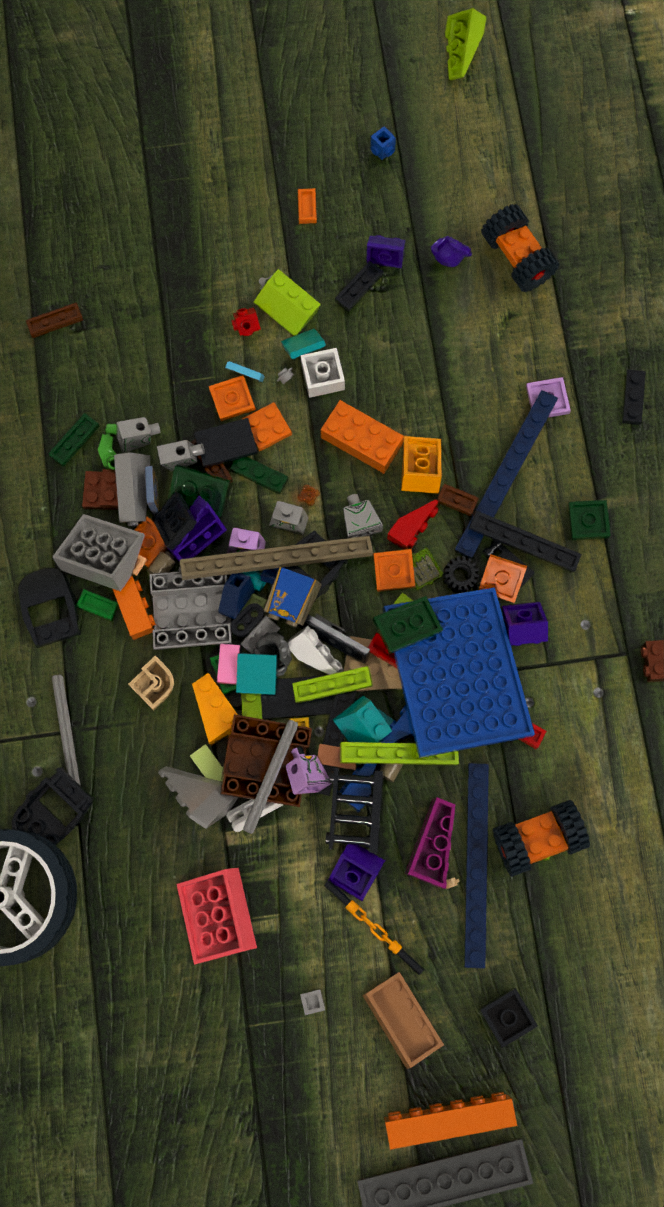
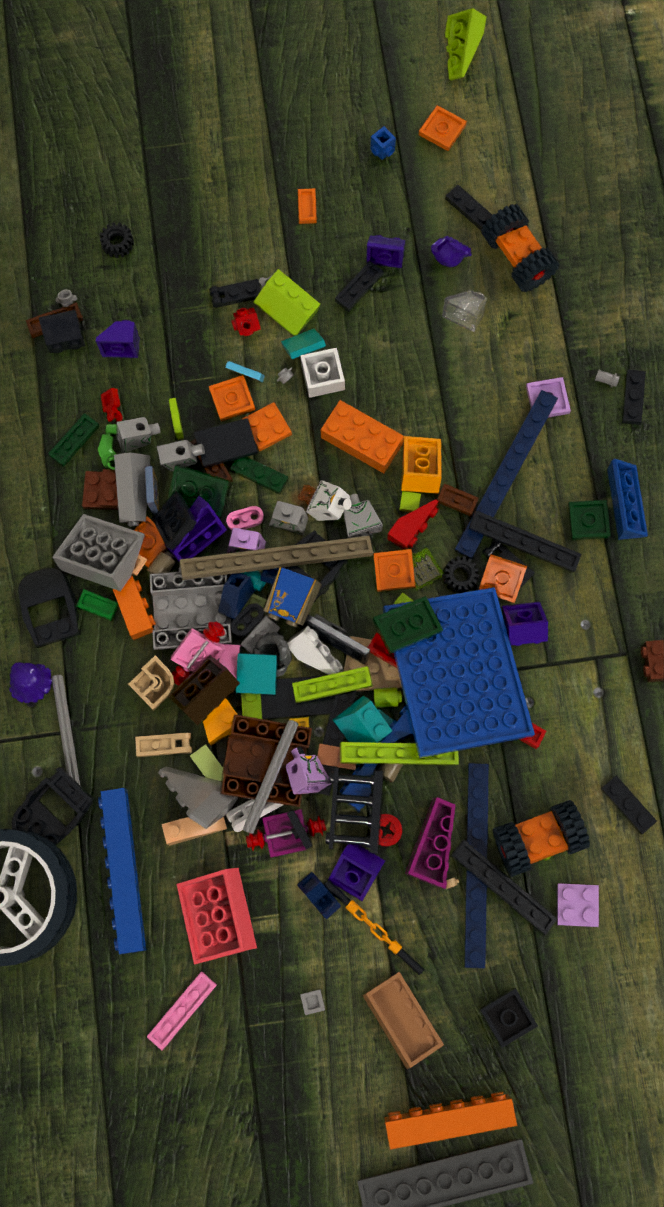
(29, 682): none -> dark purple hair
(62, 331): none -> black slope
(66, 298): none -> light grey plate
(110, 403): none -> red plate
(116, 230): none -> black tyre
(119, 340): none -> dark purple slope
(123, 871): none -> blue brick
(162, 745): none -> tan plate
(176, 418): none -> lime tile
(181, 1010): none -> bright pink tile
(187, 829): none -> light nougat slope
(196, 649): none -> bright pink plate
(204, 689): none -> dark brown slope
(235, 293): none -> black plate
(244, 516): none -> bright pink plate
(280, 837): none -> magenta plate
(298, 830): none -> black plate
(319, 895): none -> dark blue slope
(328, 502): none -> white torso
(386, 697): none -> lime brick
(395, 827): none -> red gear
(409, 501): none -> lime tile
(442, 128): none -> orange plate
(465, 309): none -> clear slope
(468, 206): none -> black plate
(504, 887): none -> black tile
(578, 905): none -> lavender plate
(607, 378): none -> light grey pin
(626, 500): none -> blue slope
(628, 805): none -> black plate

